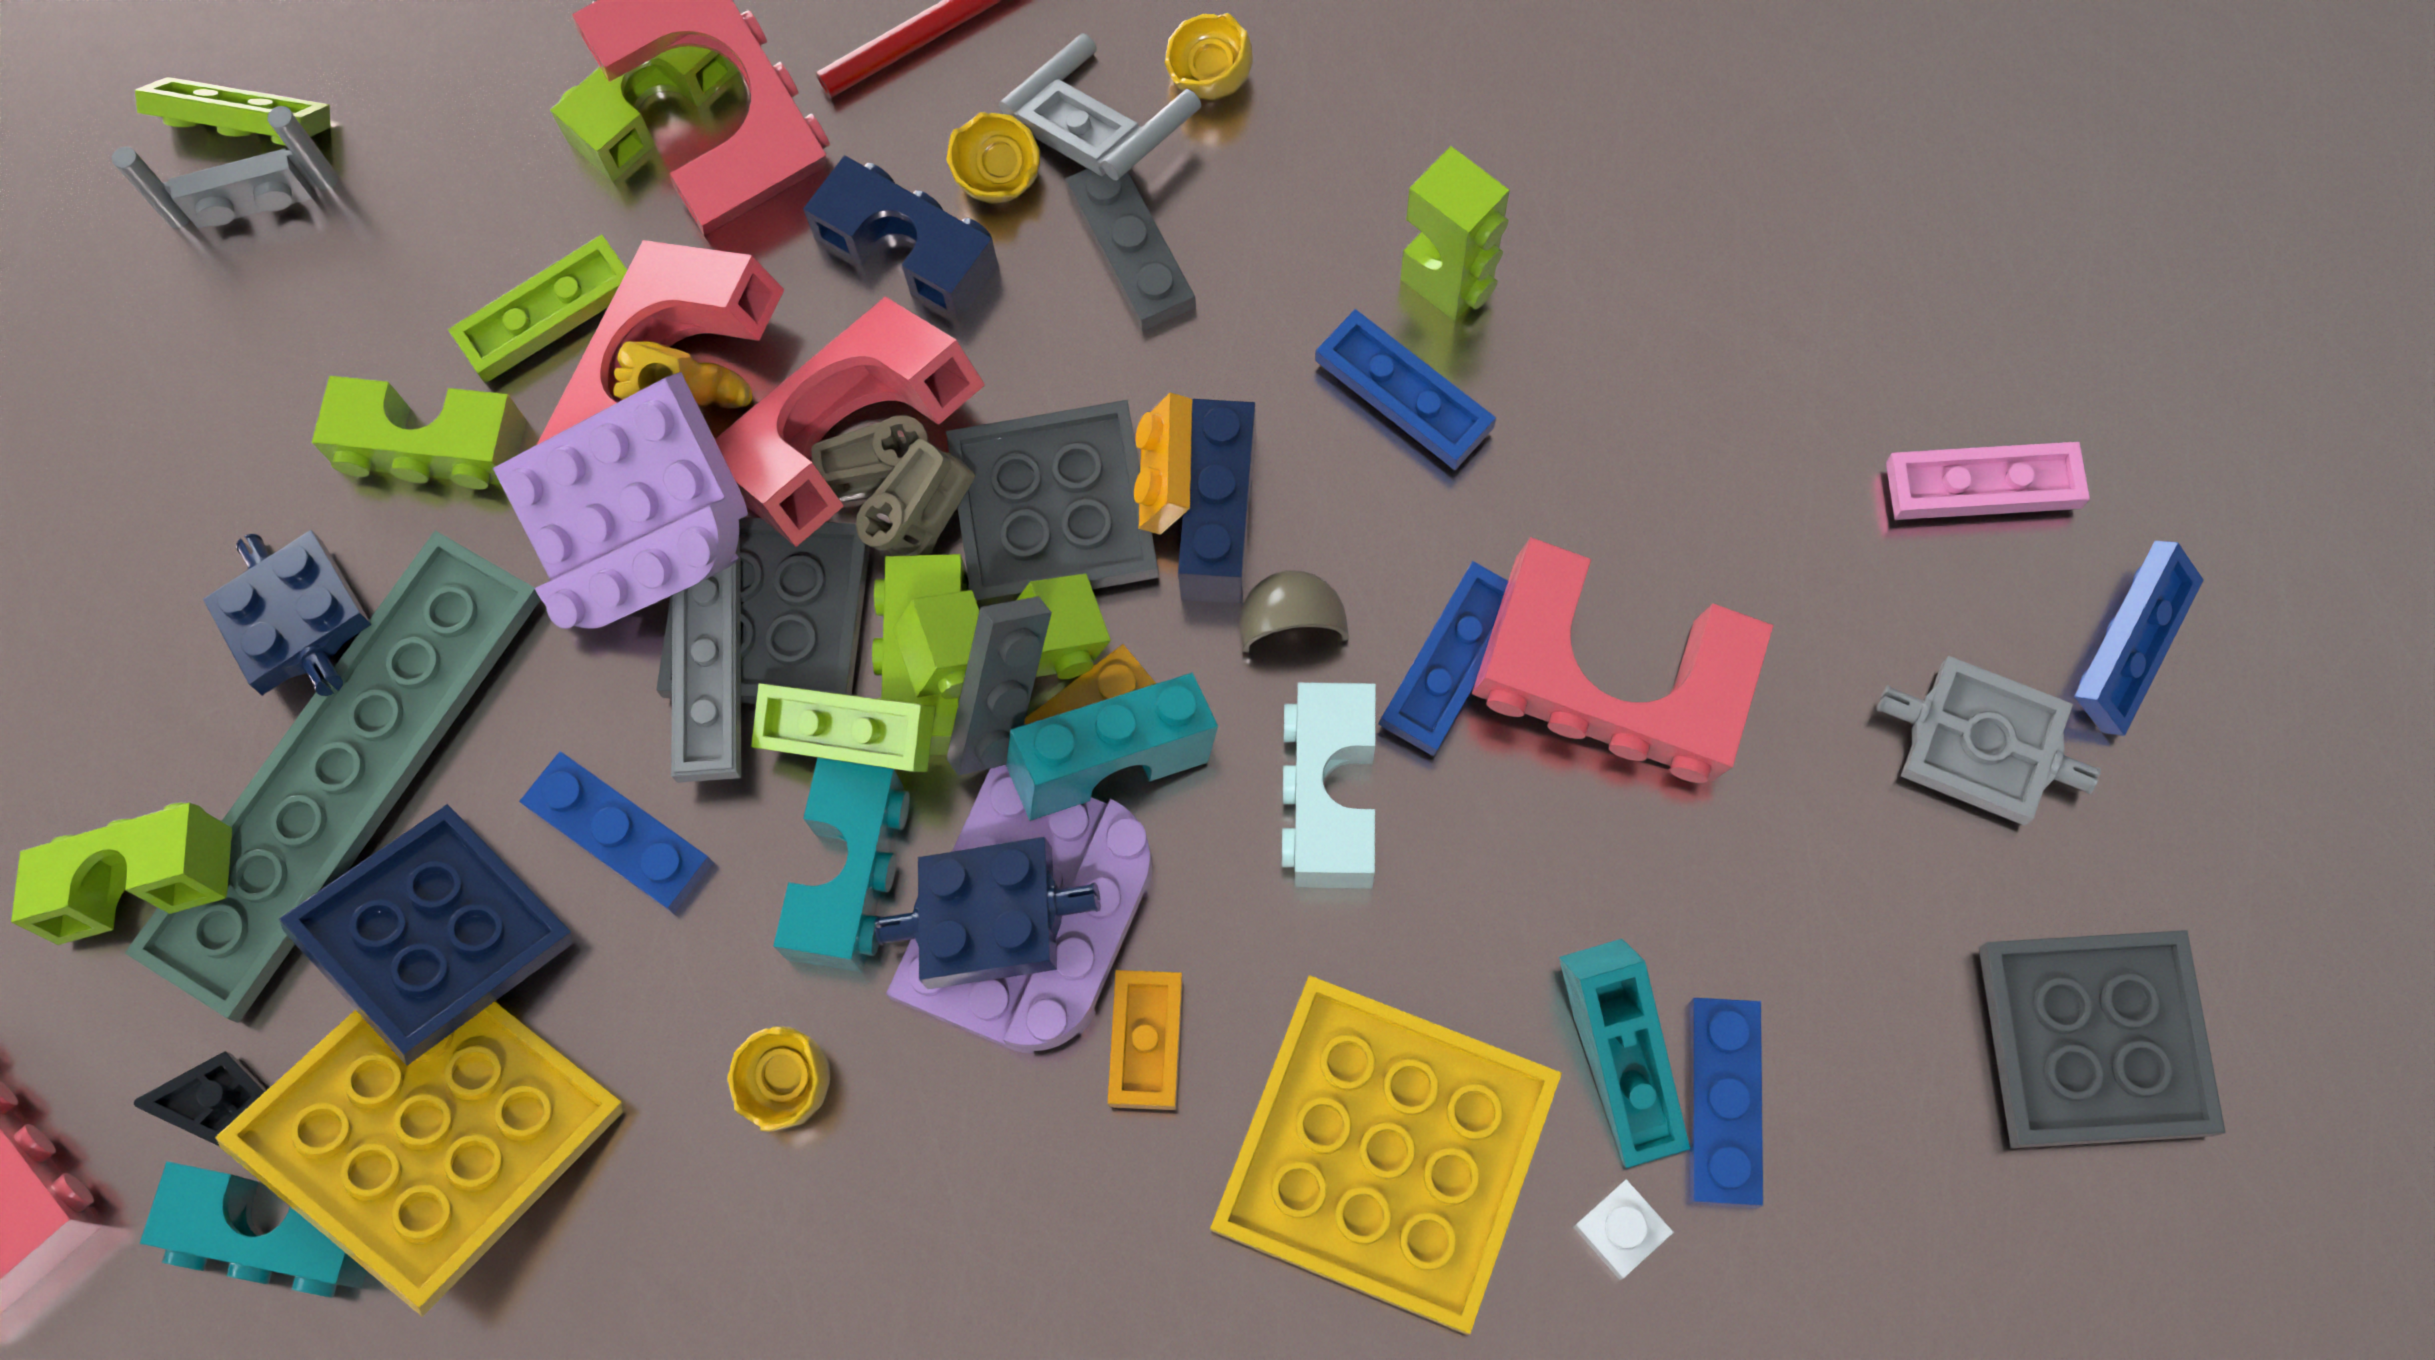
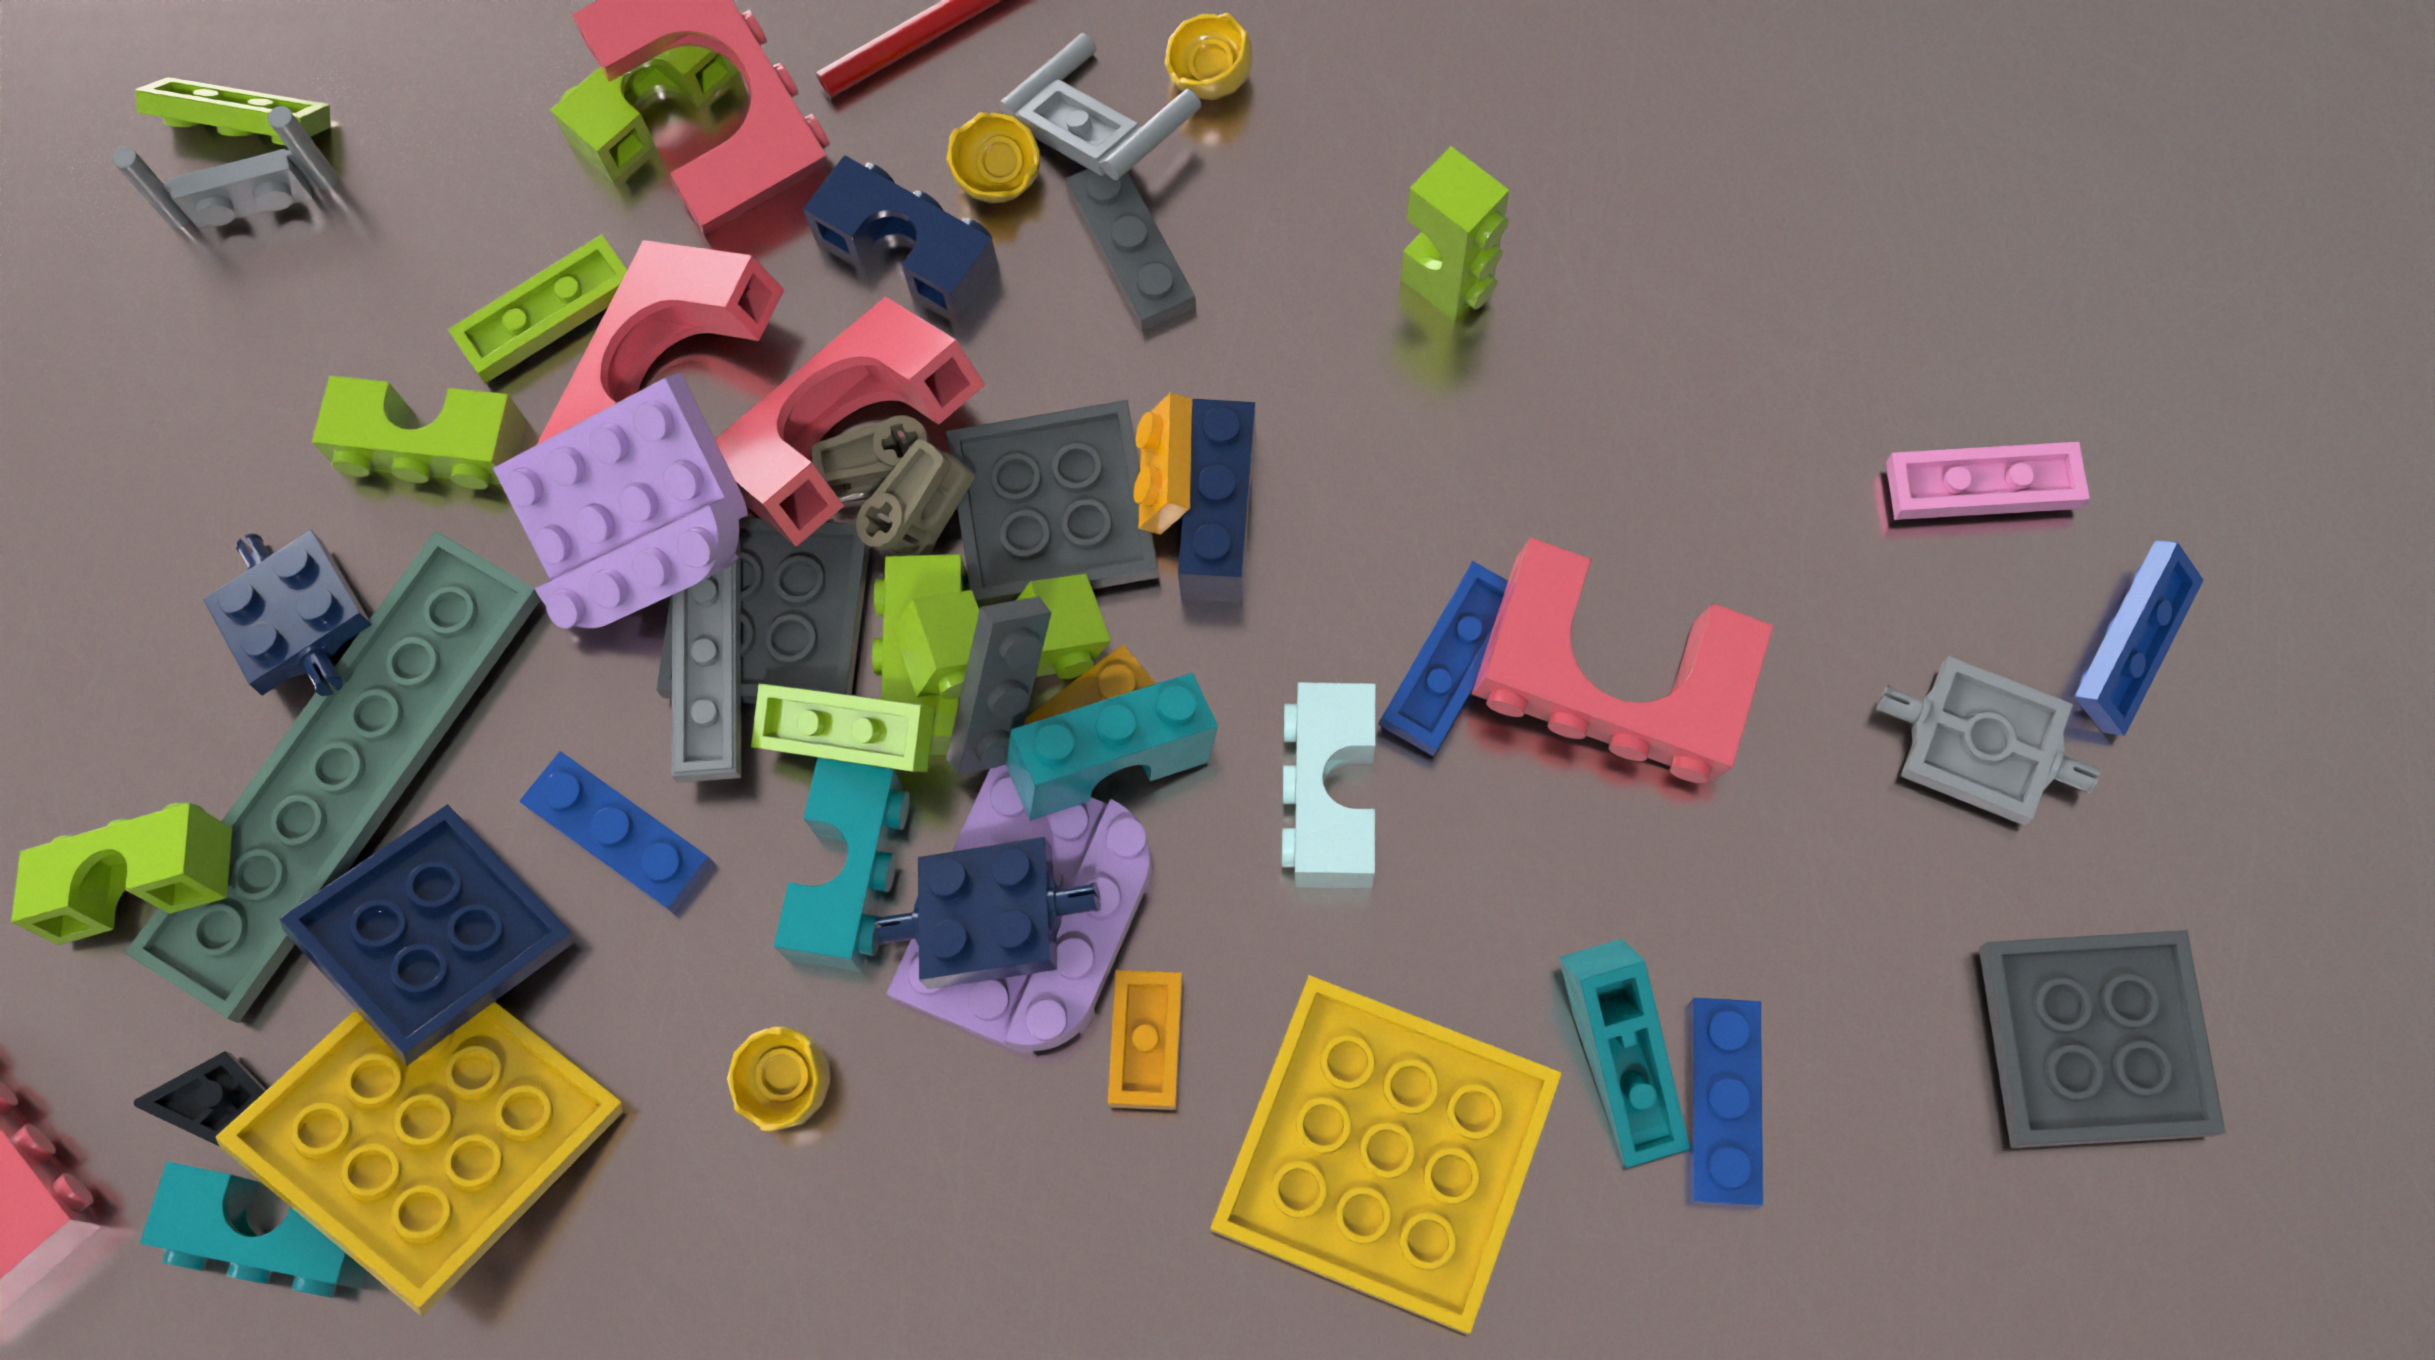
(650, 362): yellow animal -> none
(1289, 602): dark tan helmet -> none
(1405, 389): blue plate -> none
(1623, 1229): white plate -> none

